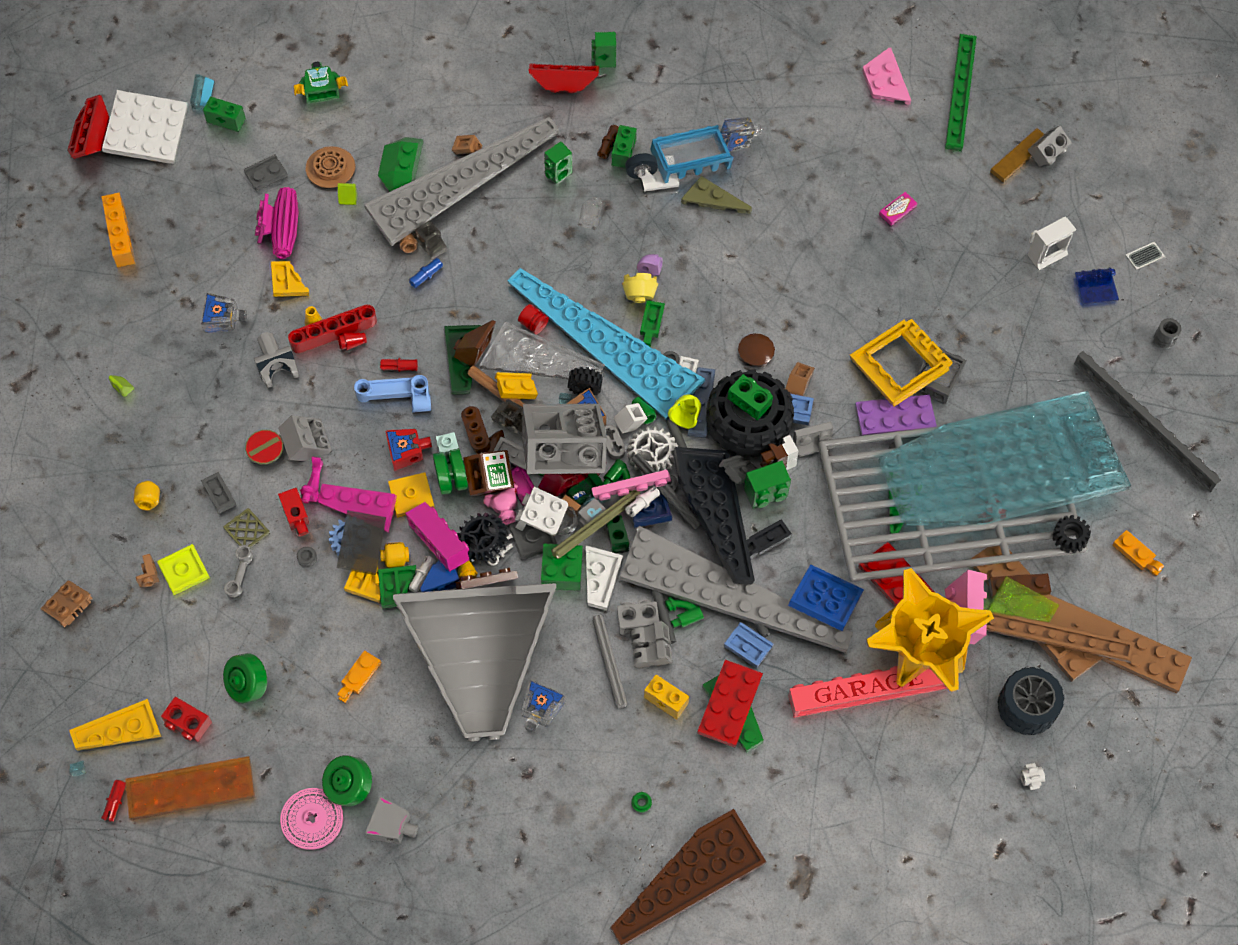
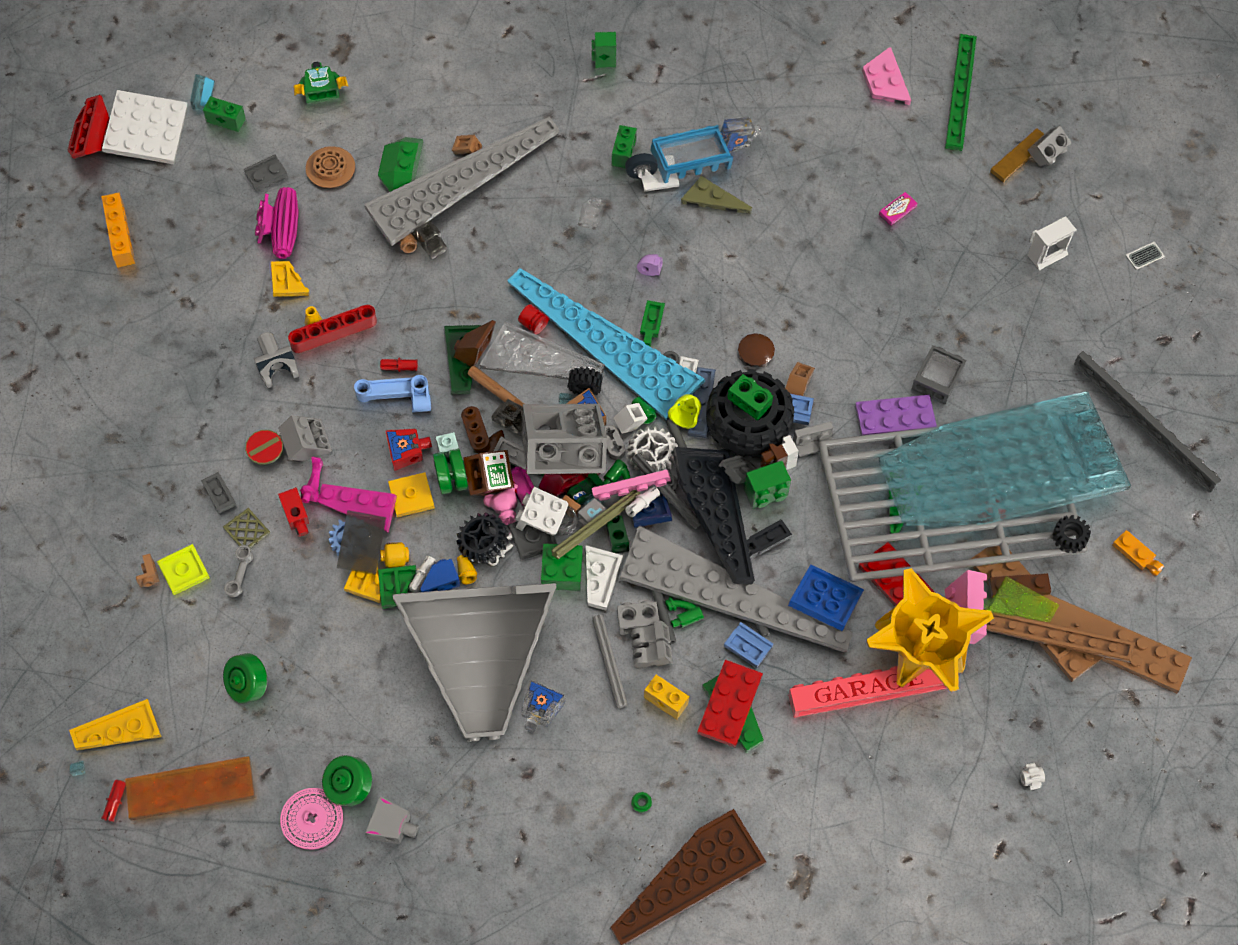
(66, 602): medium nougat hinge -> none
(121, 385): lime slope -> none
(146, 495): yellow head -> none
(189, 716): red brick -> none
(220, 314): clear torso -> none
(306, 557): dark grey tile -> none
(347, 194): lime slope -> none
(351, 340): red cone -> none
(358, 675): light orange plate -> none
(425, 273): blue pin -> none
(437, 536): dark pink brick -> none
(486, 578): plate -> none
(516, 385): yellow plate -> none
(558, 162): green brick -> none
(563, 77): red wedge -> none
(608, 142): reddish brown pin -> none
(640, 287): light yellow cone -> none
(924, 347): yellow hinge -> none
(1030, 700): black wheel -> none
(1097, 285): clear blue hinge -> none
(1167, 333): dark grey piece -> none

